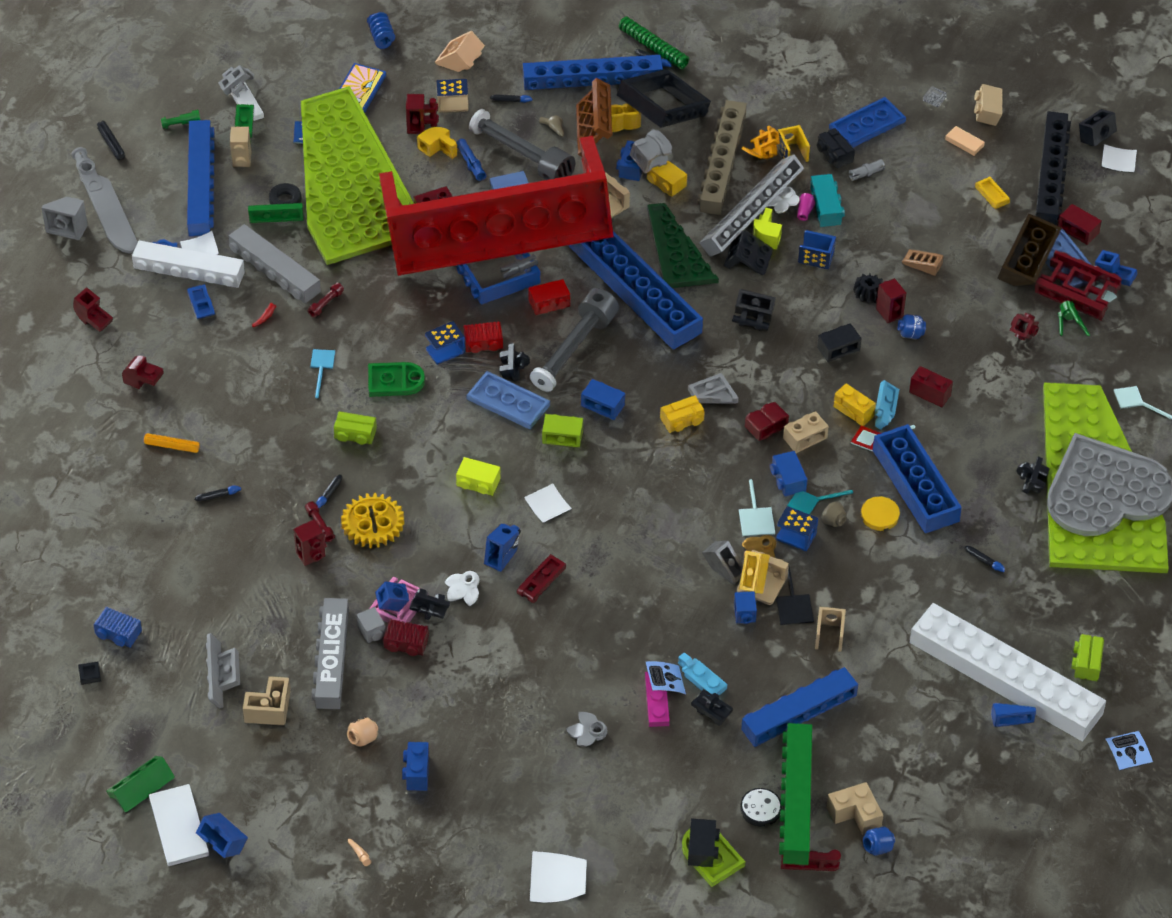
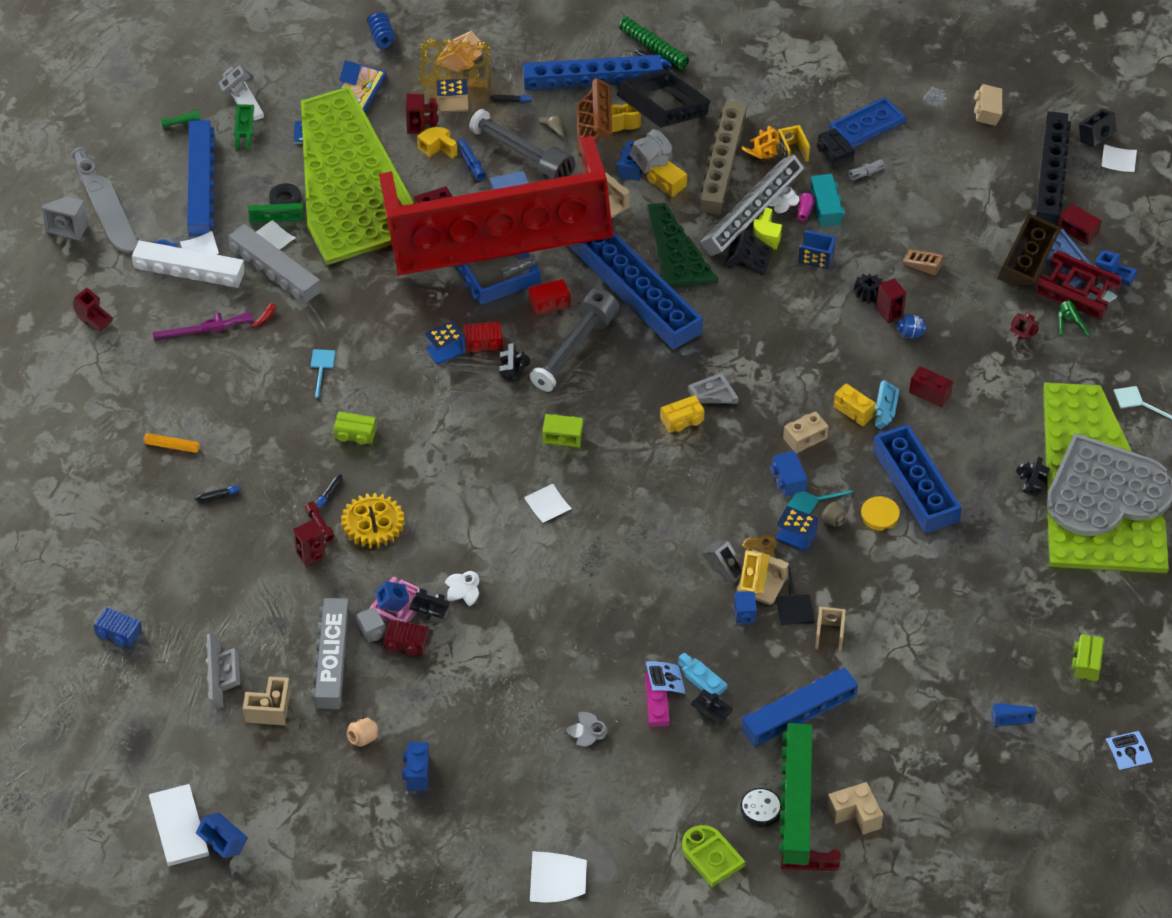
(89, 673): black tile -> none
(110, 140): black axle -> none
(141, 372): dark red brick -> none
(141, 783): green panel -> none
(200, 301): blue slope -> none
(207, 326): none -> magenta piece
(240, 147): tan brick -> none
(275, 235): none -> white sticker
(335, 291): dark red bar -> none
(350, 72): none -> blue panel
(361, 853): light nougat helmet -> none
(394, 379): green tile -> none
(434, 75): none -> clear yellow fence
(478, 476): neon yellow brick -> none
(501, 546): blue torso -> none
(508, 400): medium blue tile -> none
(541, 578): dark red plate -> none
(603, 399): blue brick -> none
(702, 842): black brick -> none
(756, 306): black brick -> none
(756, 520): light aqua piece -> none
(766, 421): dark red brick -> none
(839, 342): black brick -> none
(865, 437): piece -> none
(878, 841): blue head -> none
(965, 140): light nougat tile -> none
(985, 559): black piece -> none
(992, 192): yellow tile -> none
(1007, 671): white brick -> none

